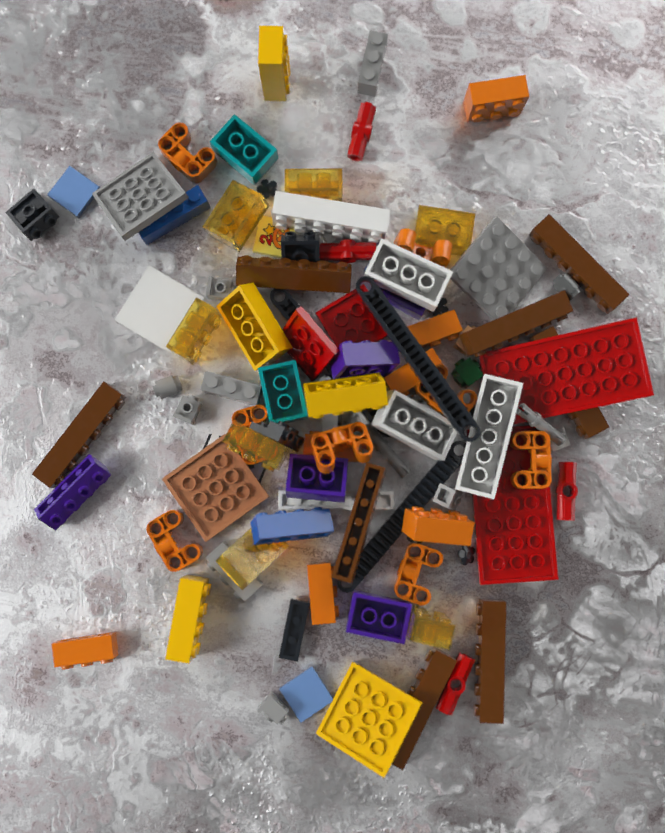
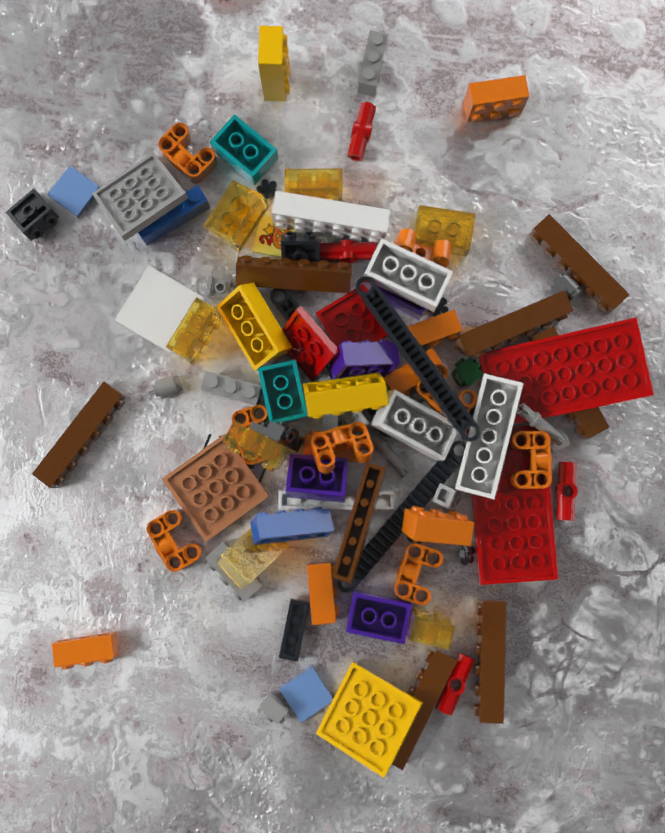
(72, 492): dark purple brick -> none
(187, 619): yellow brick -> none
(191, 415): light grey brick -> none
(497, 270): light grey plate -> none

